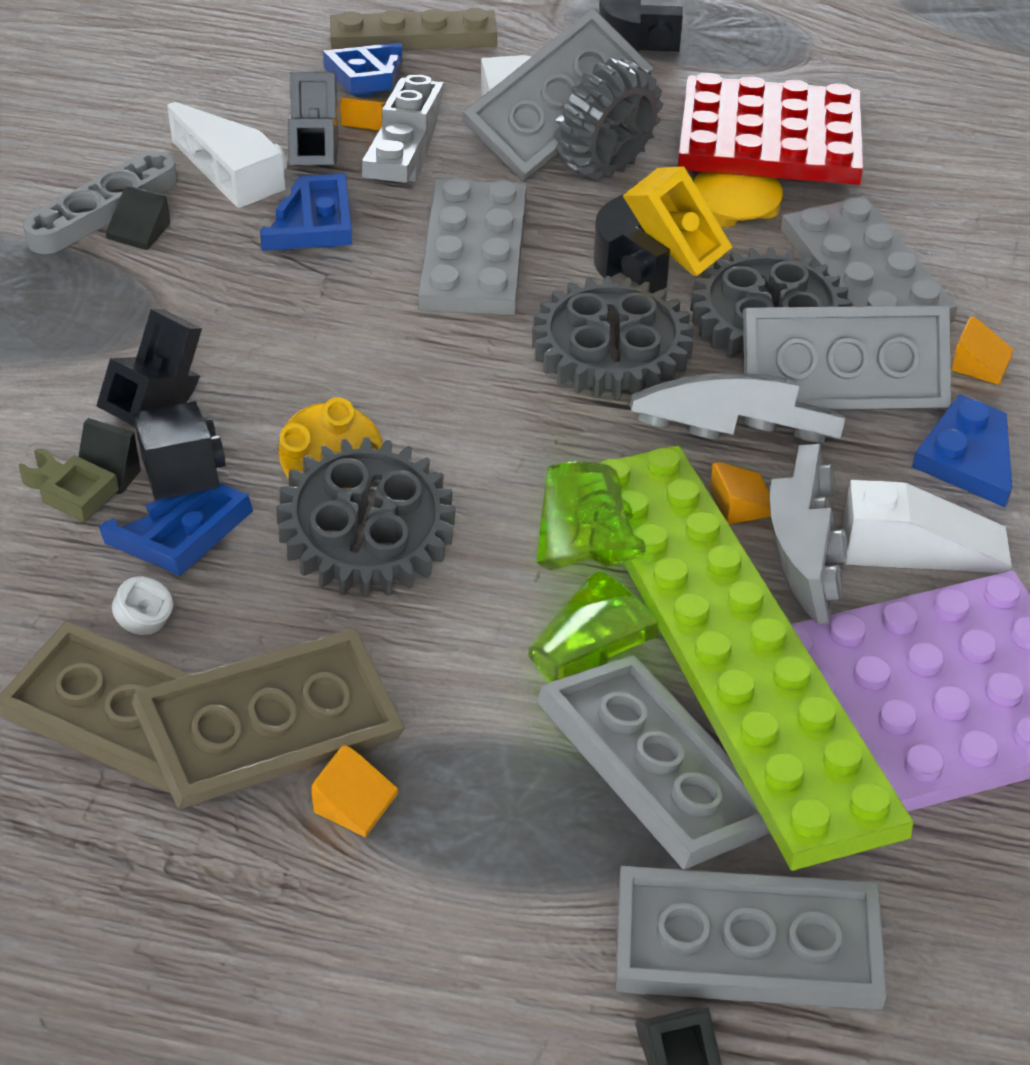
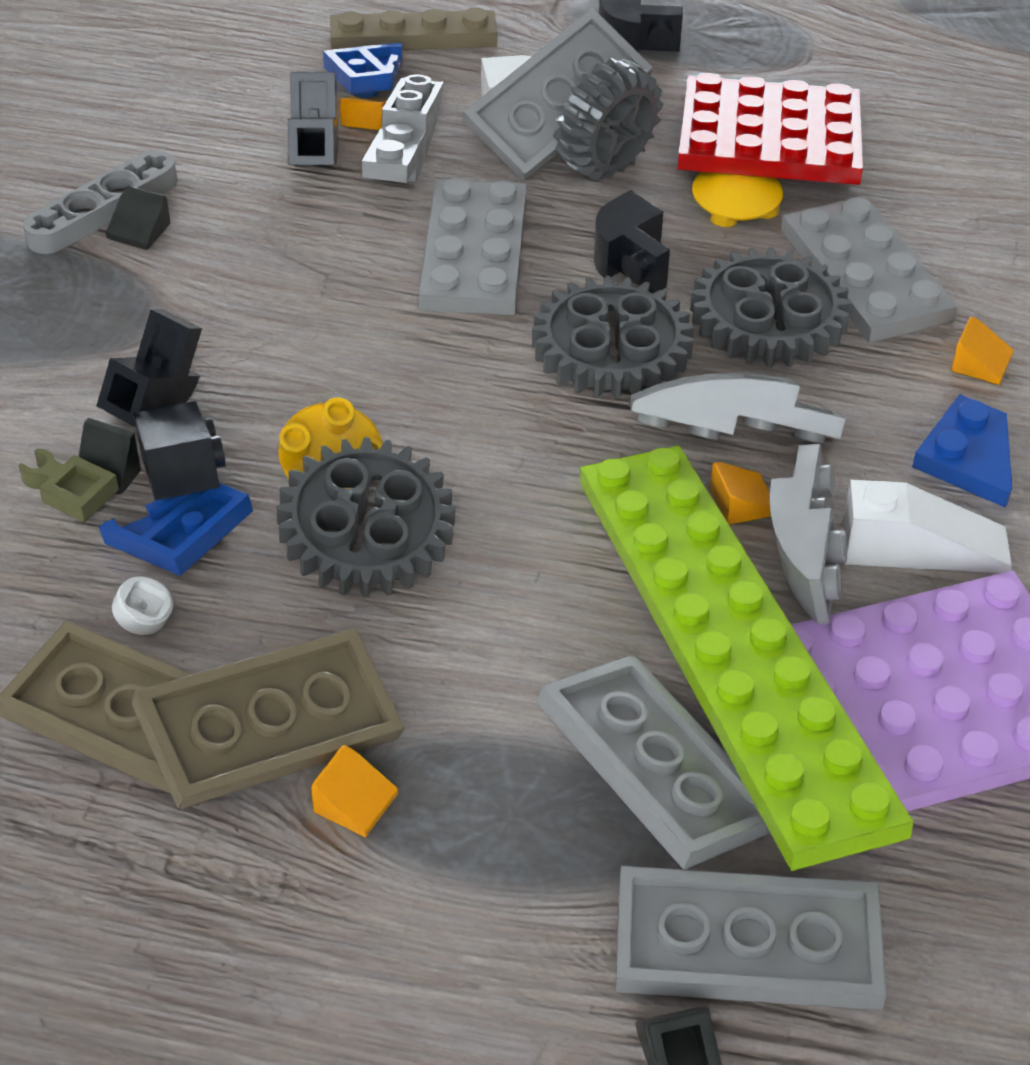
(229, 154): white slope -> none
(311, 215): blue wing -> none
(585, 517): clear neon green slope -> none
(591, 628): clear neon green slope -> none
(678, 218): yellow slope -> none
(854, 354): light grey plate -> none

